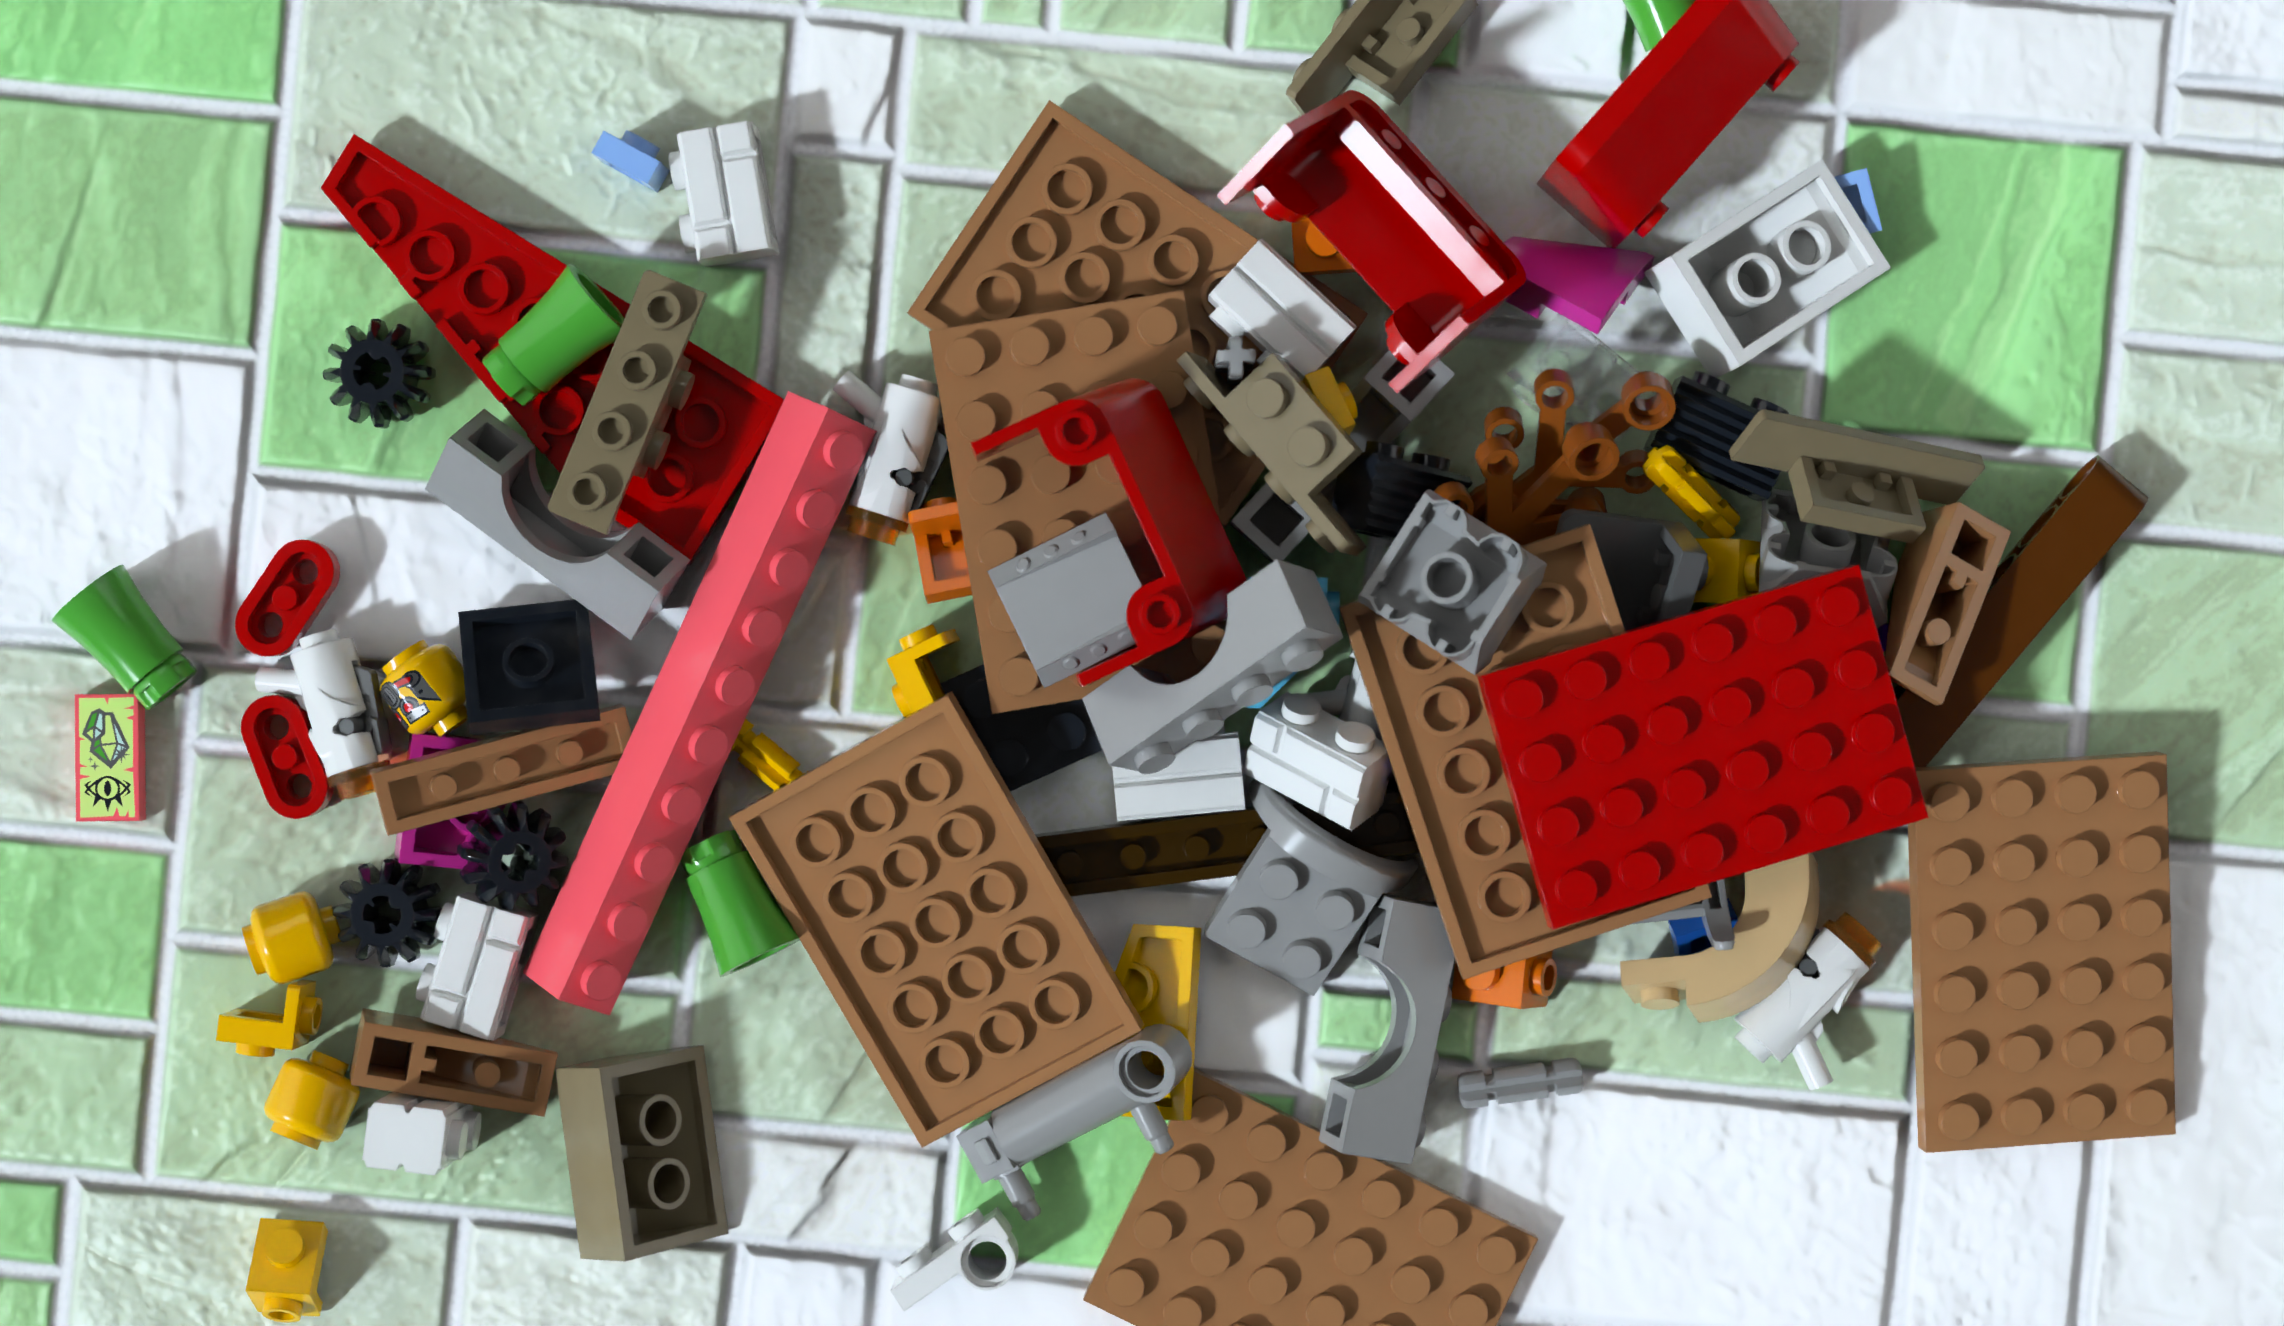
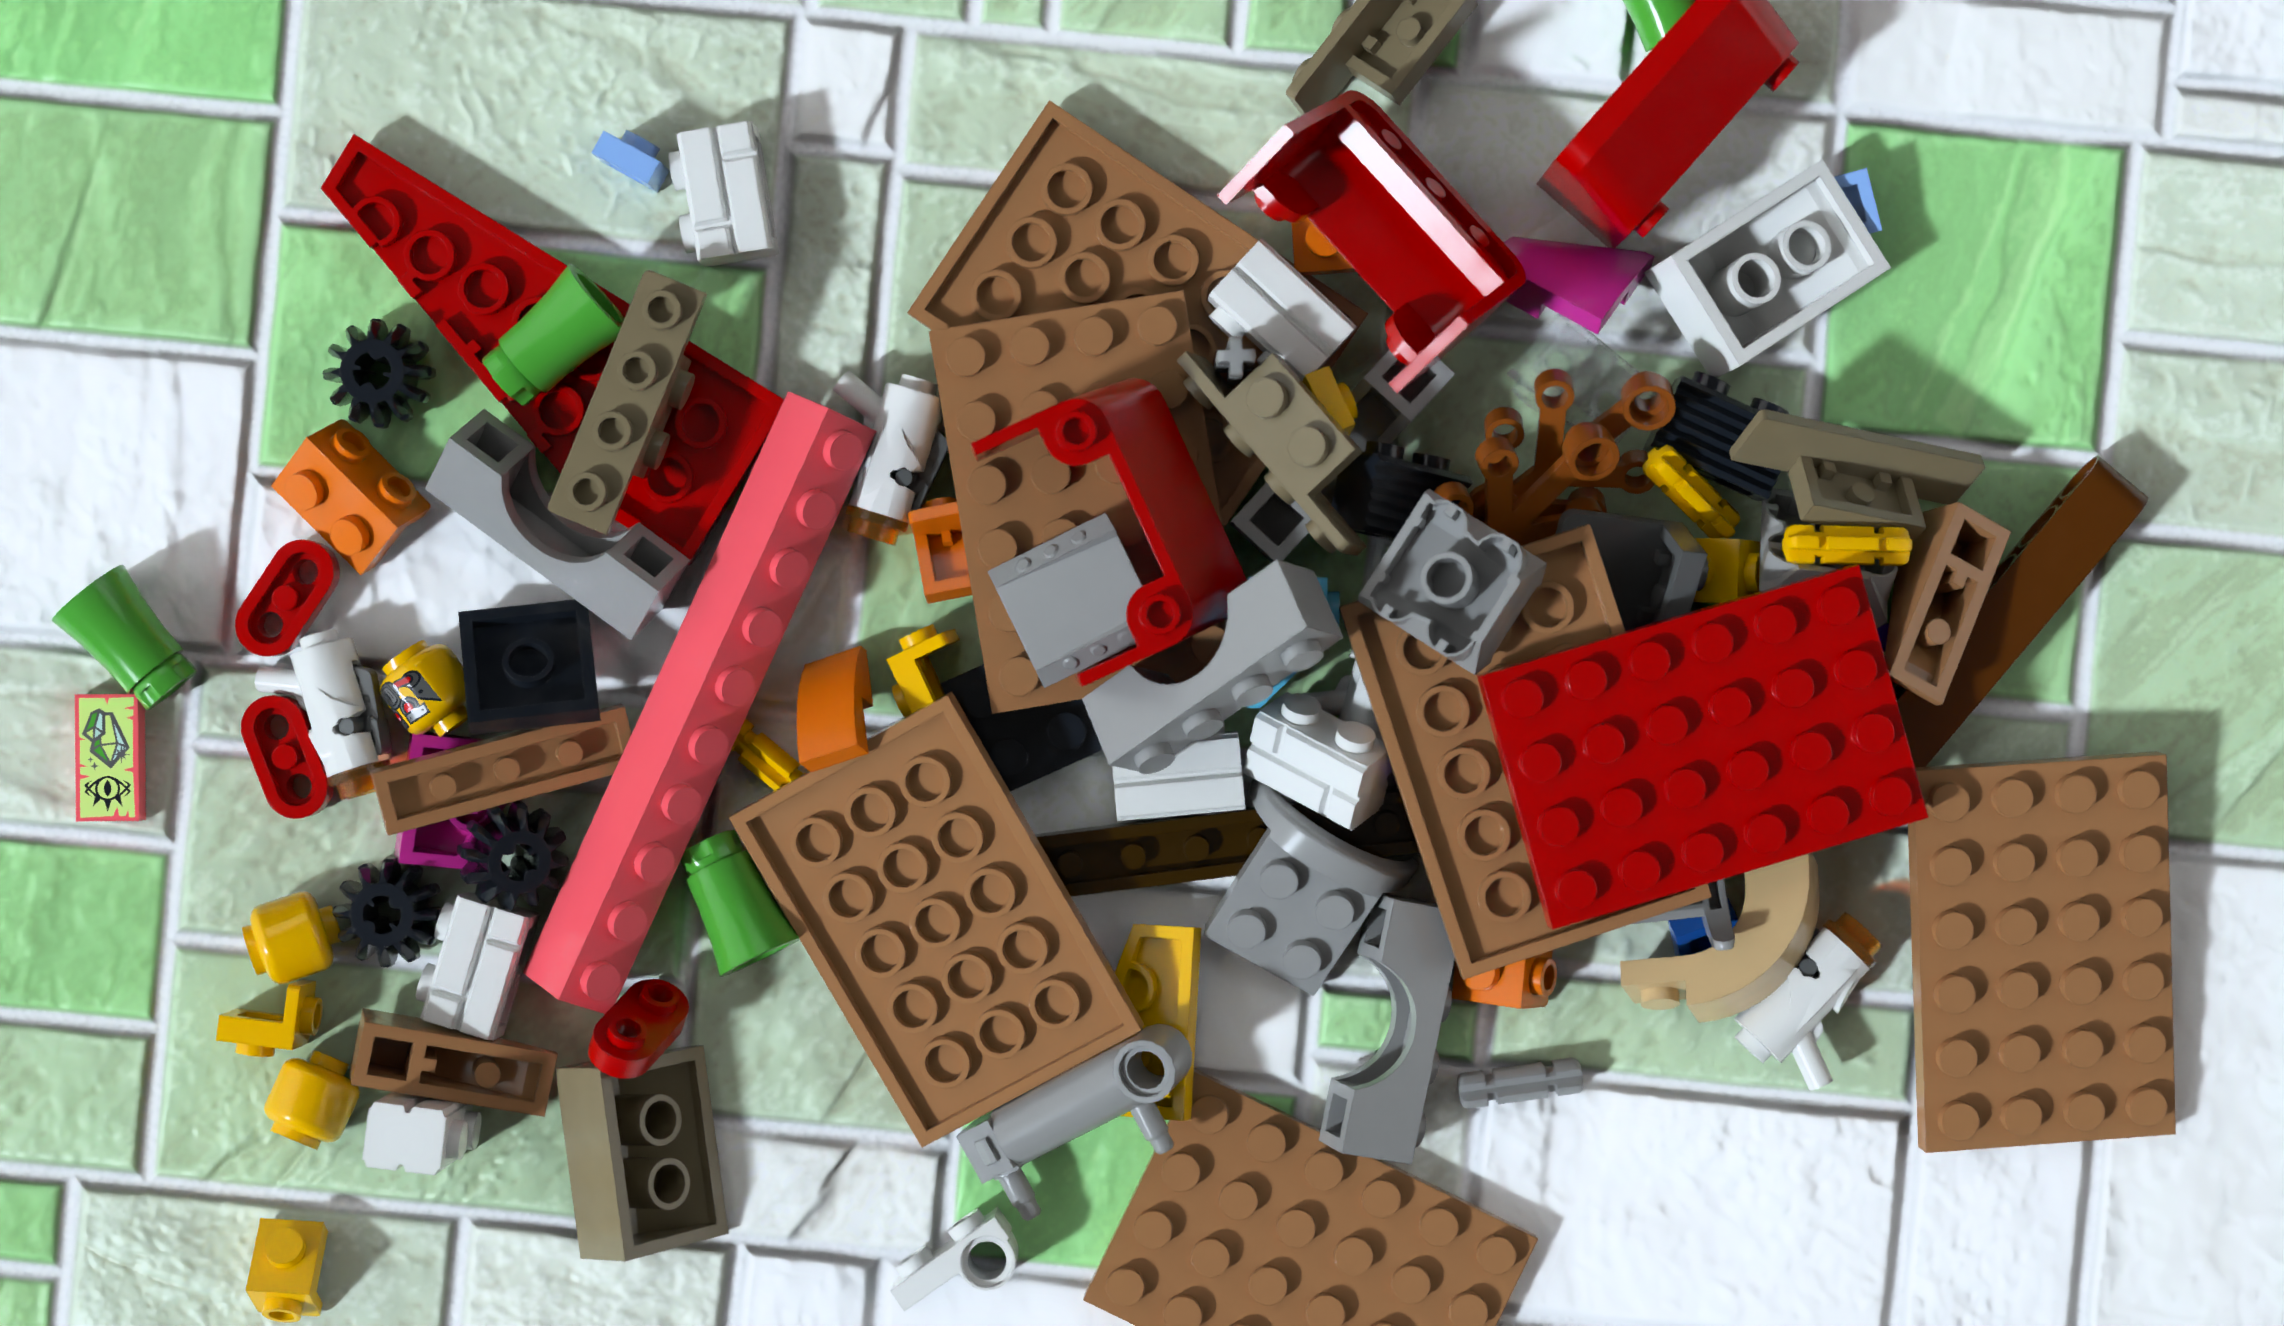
(350, 494): none -> orange bracket
(638, 1028): none -> red plate
(831, 709): none -> orange slope
(1846, 545): none -> yellow axle

